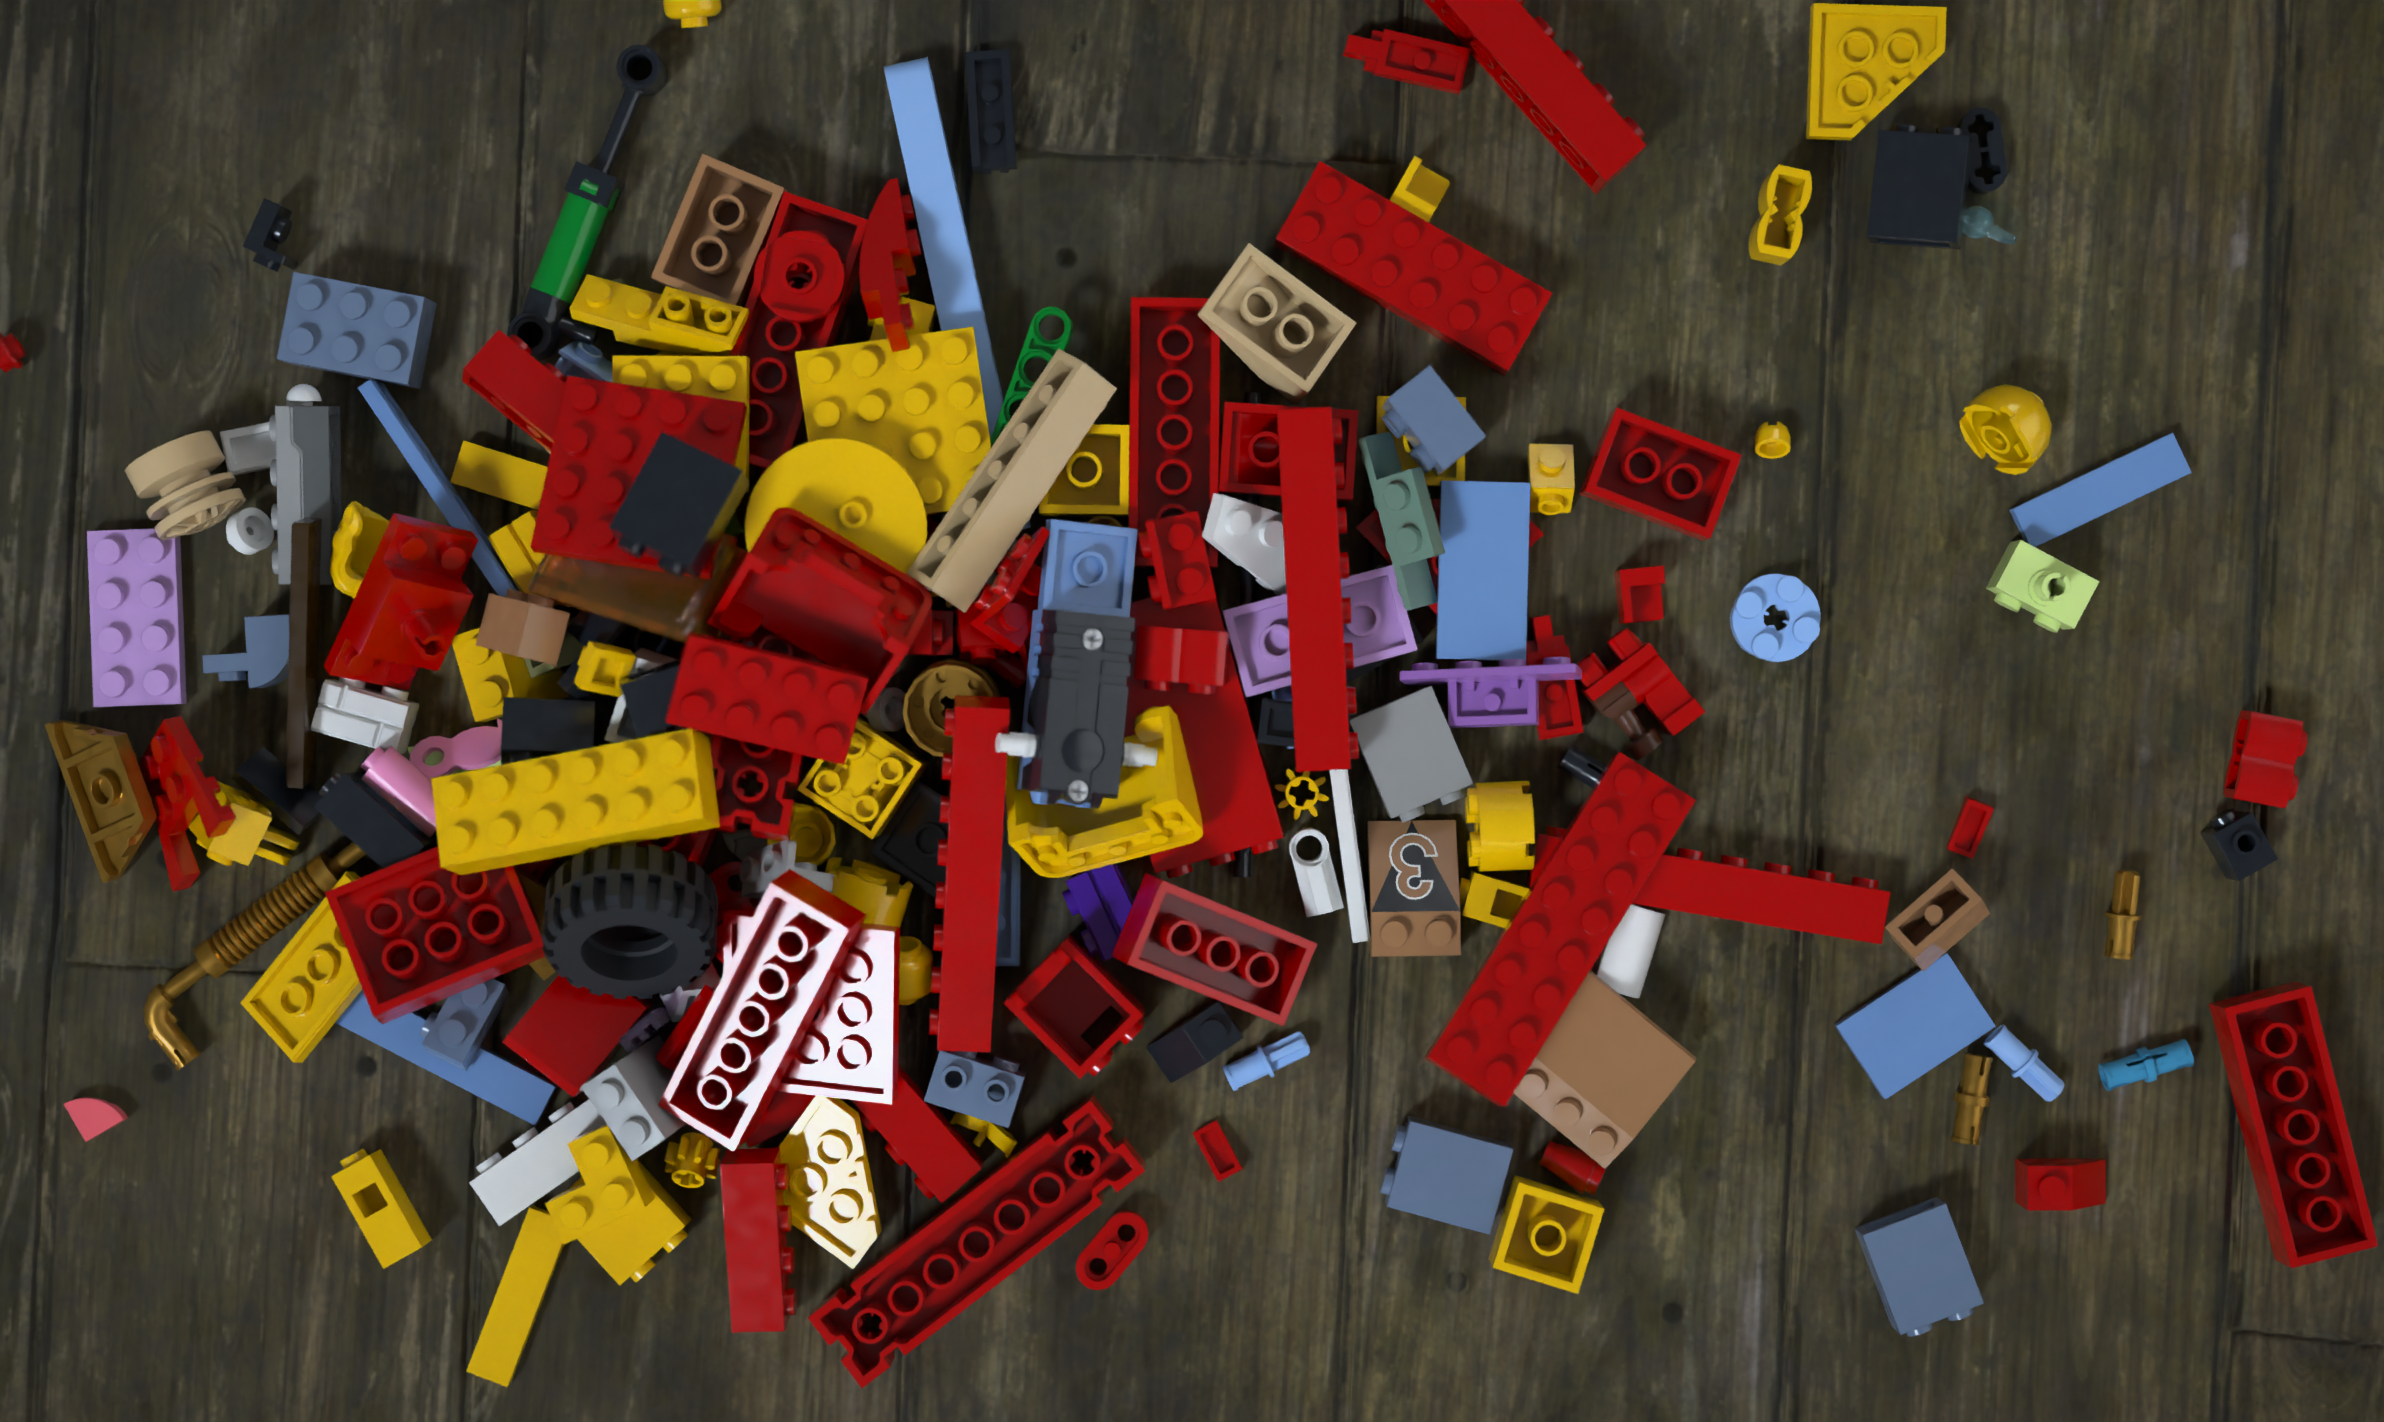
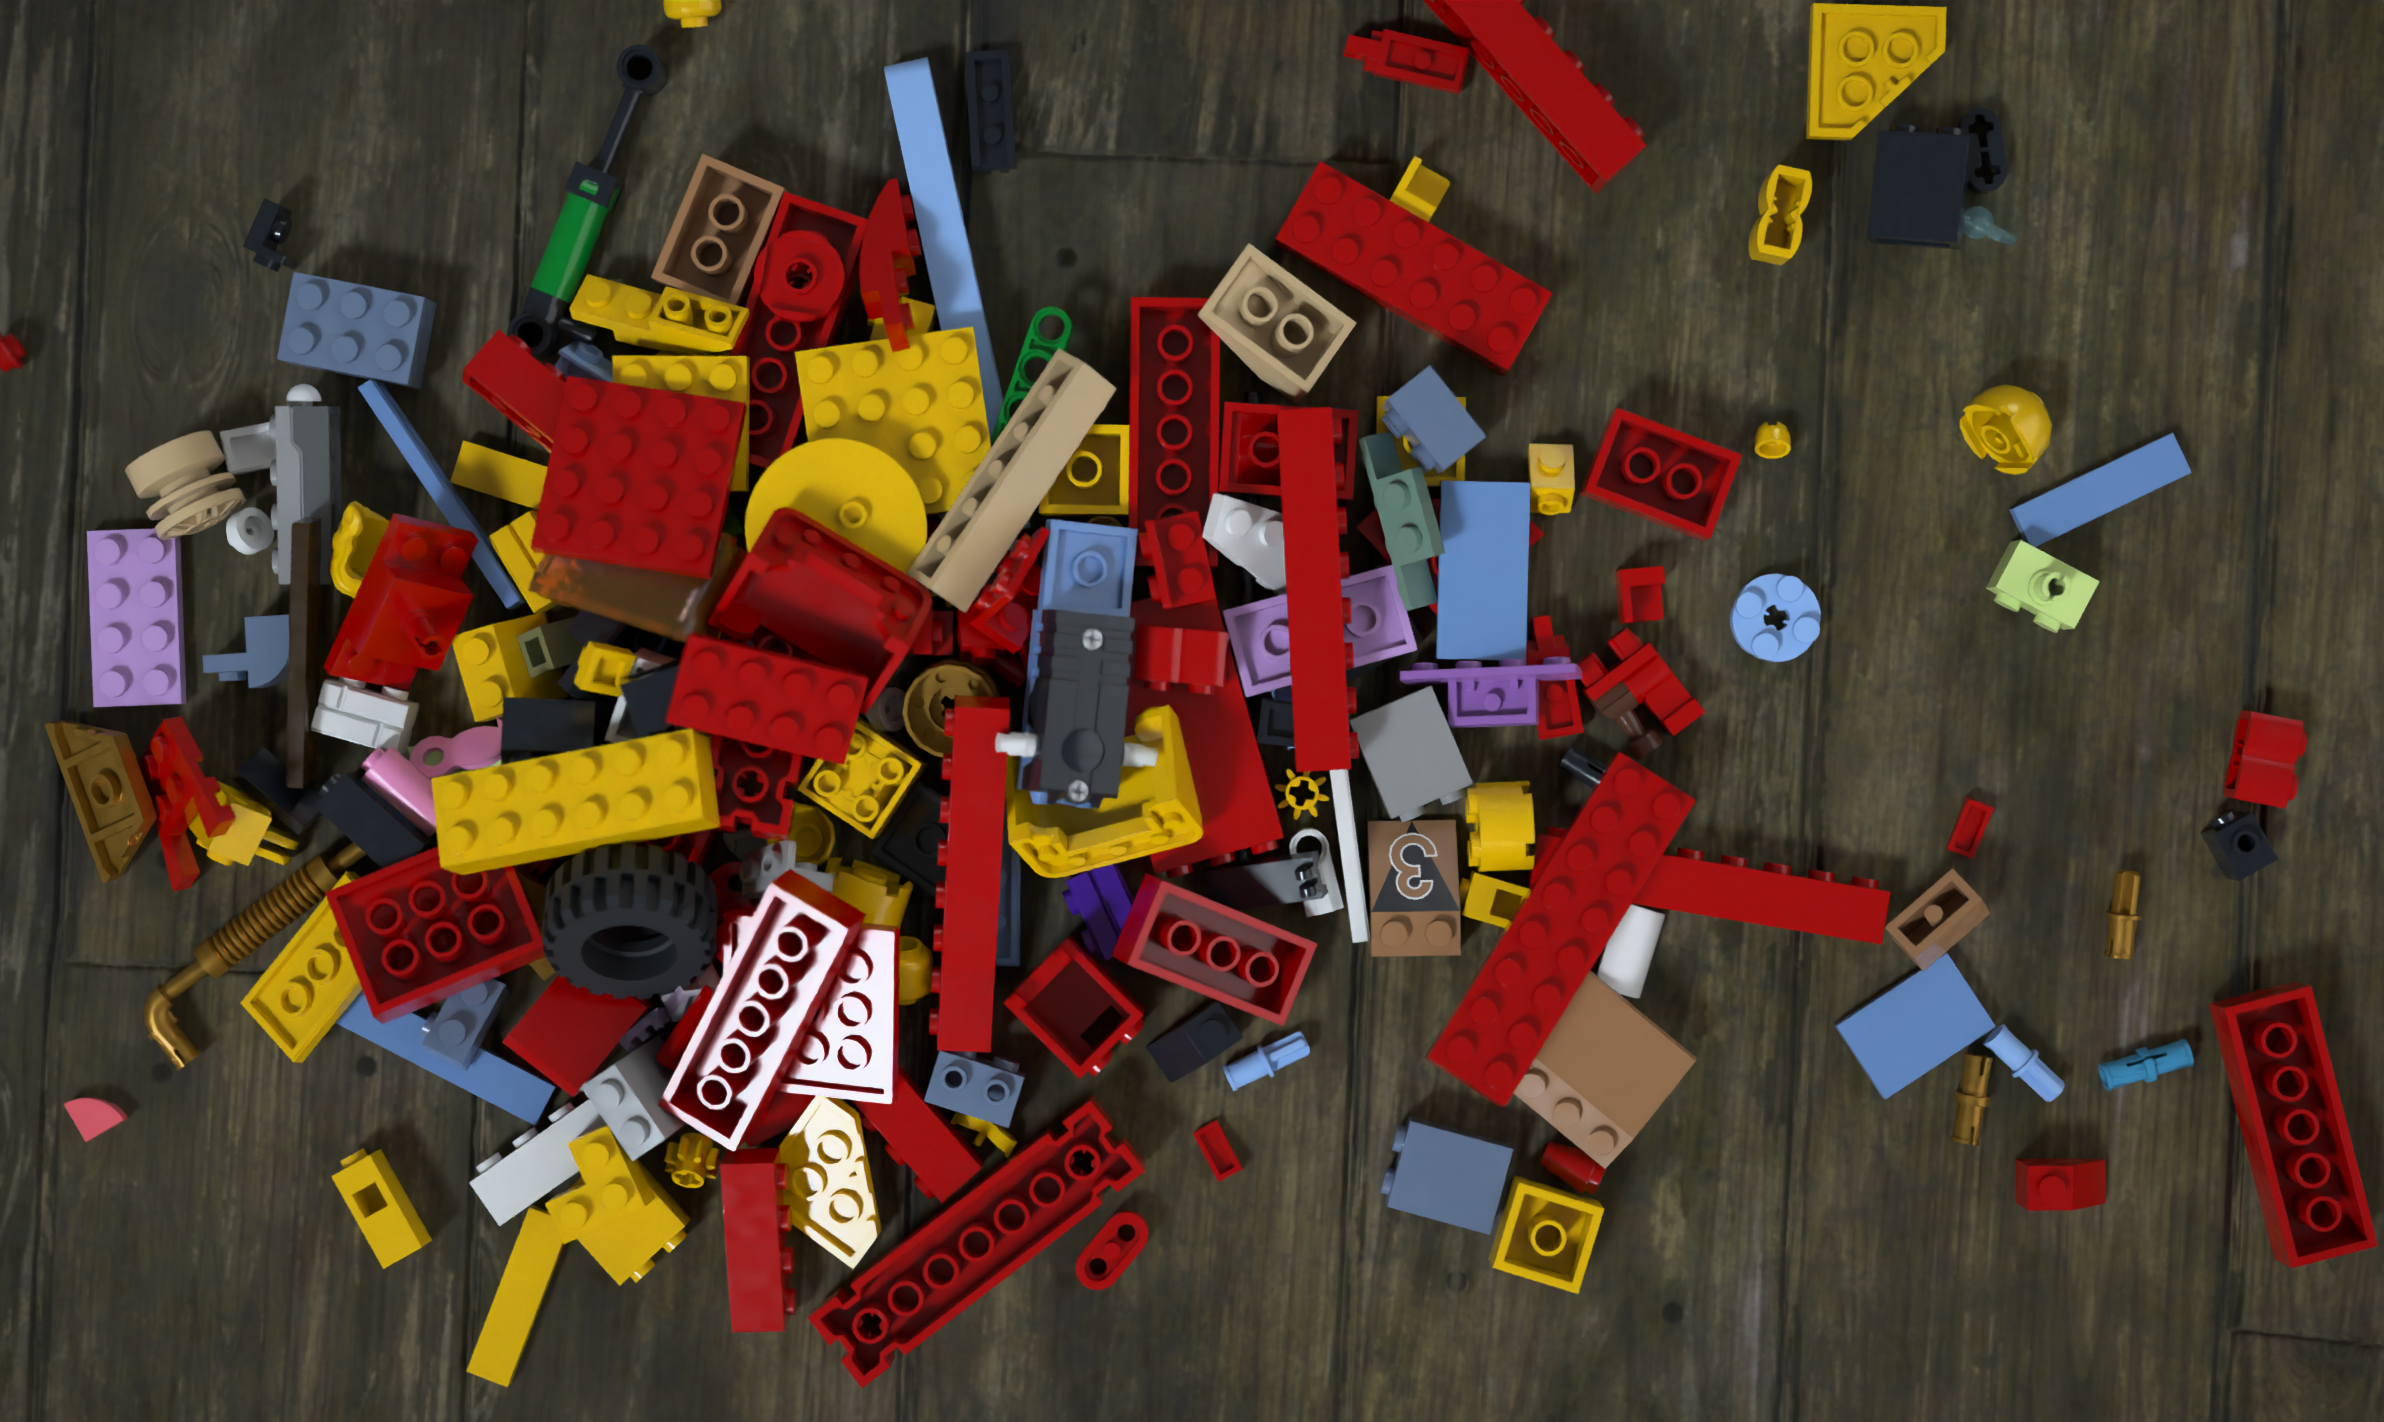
(523, 626): medium nougat brick -> none
(678, 506): black brick -> none
(1266, 881): none -> black hinge
(1919, 1267): sand blue brick -> none

